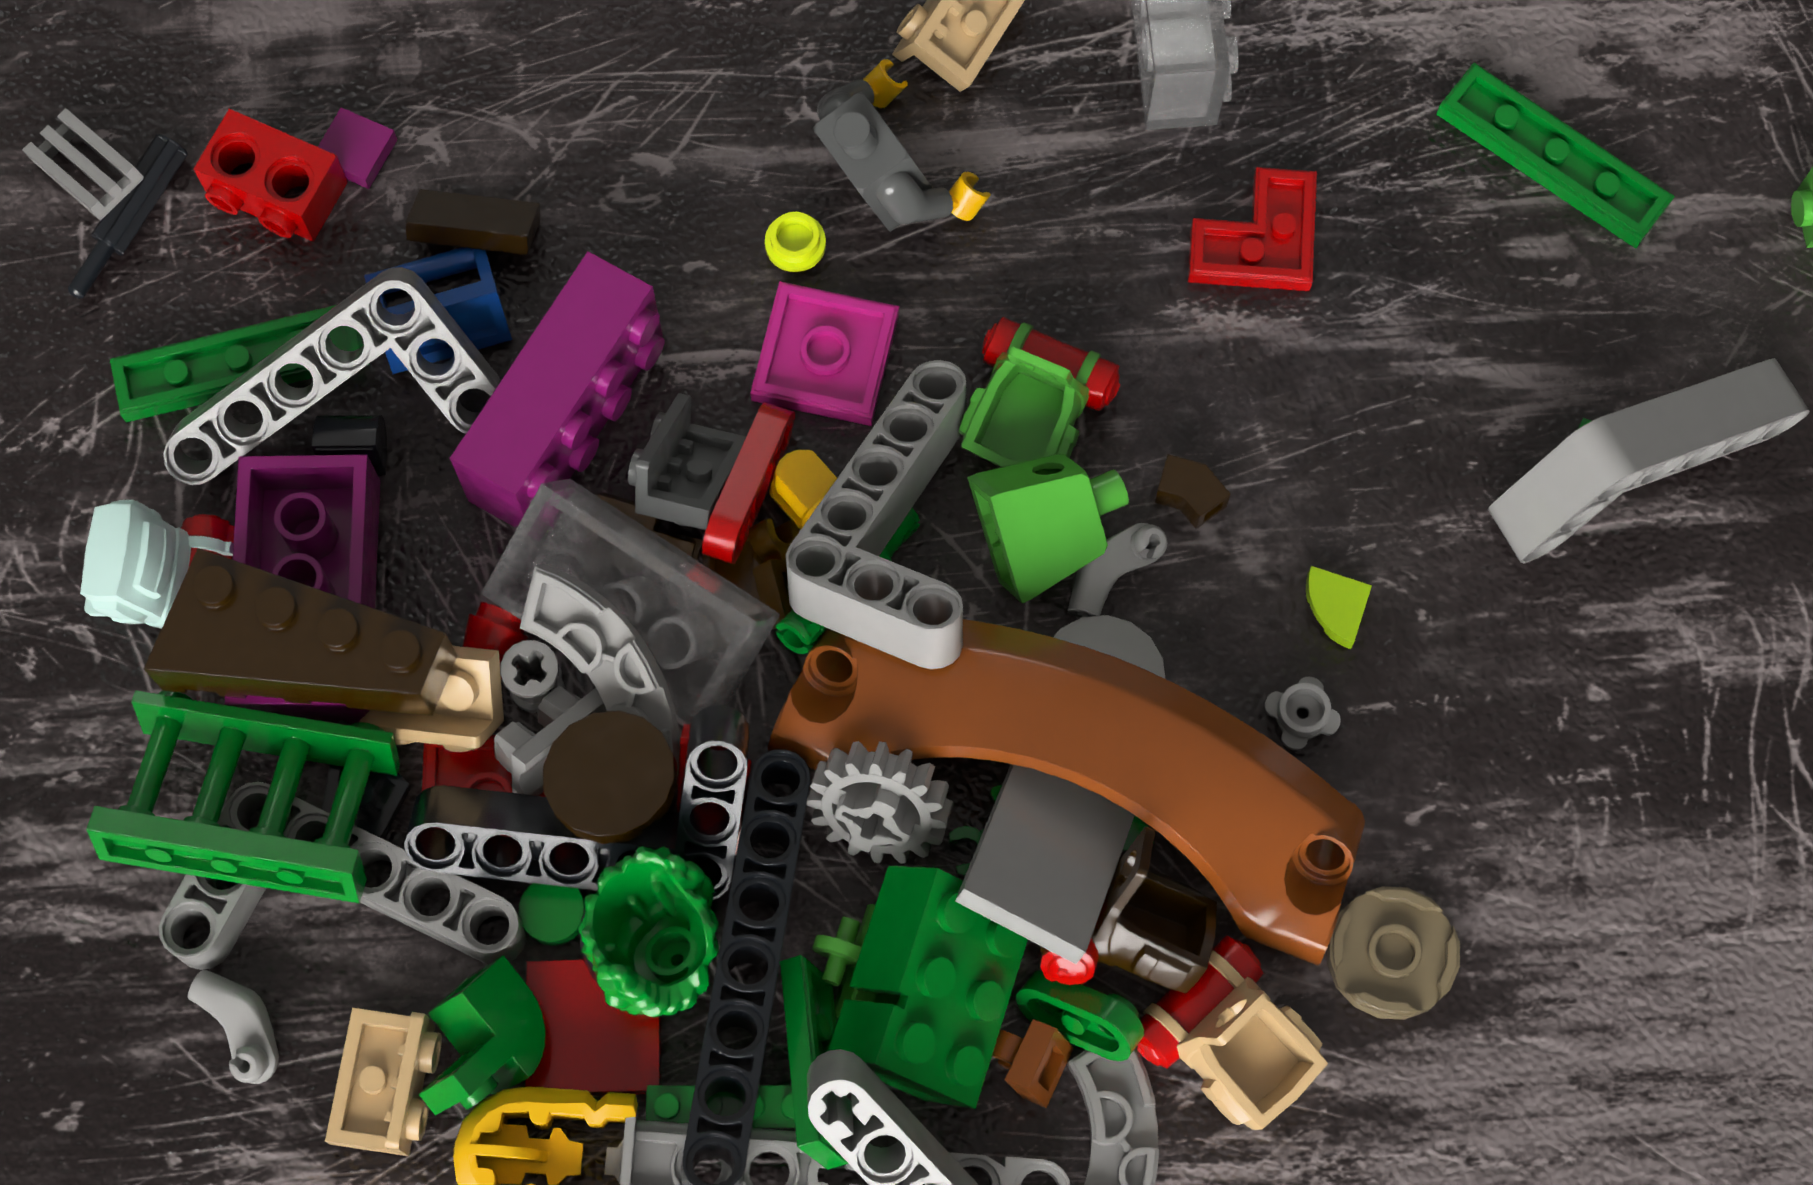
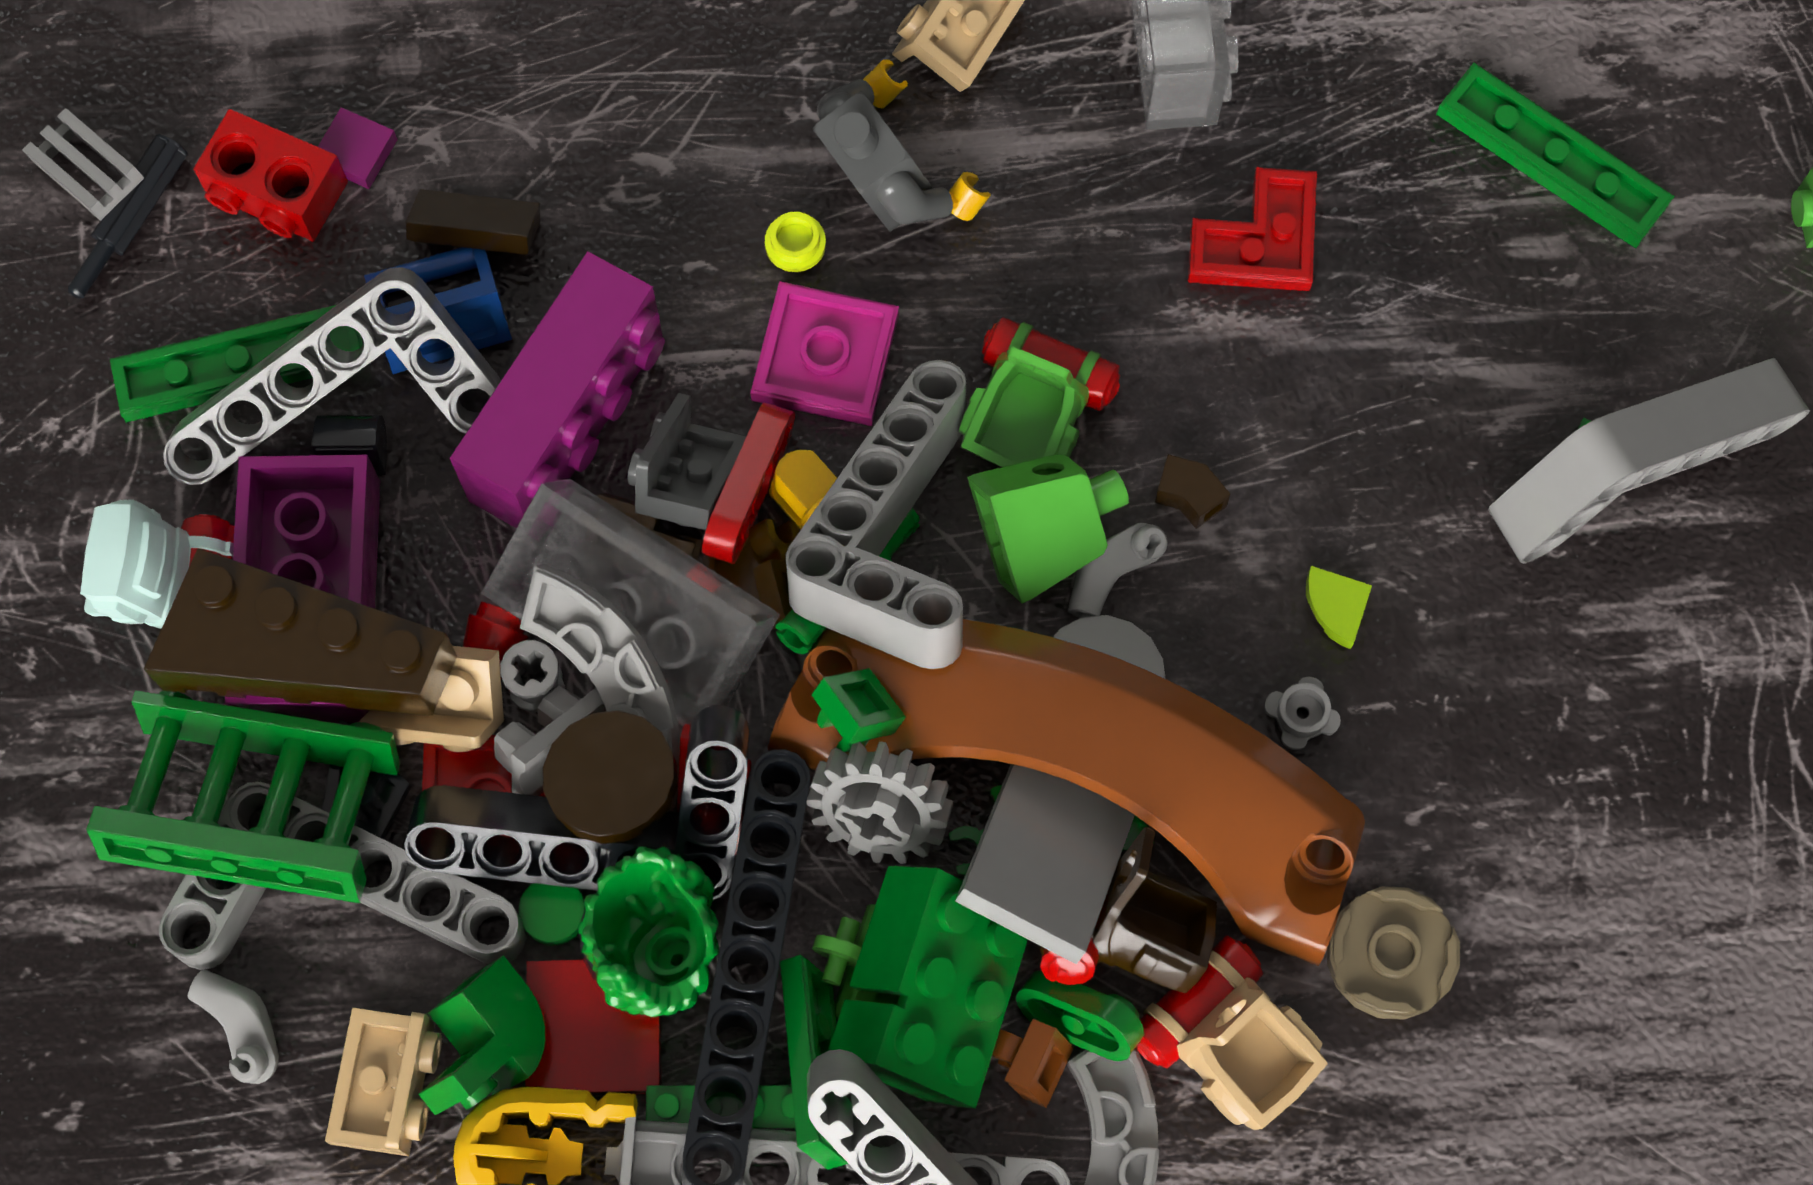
(857, 707): none -> green tile

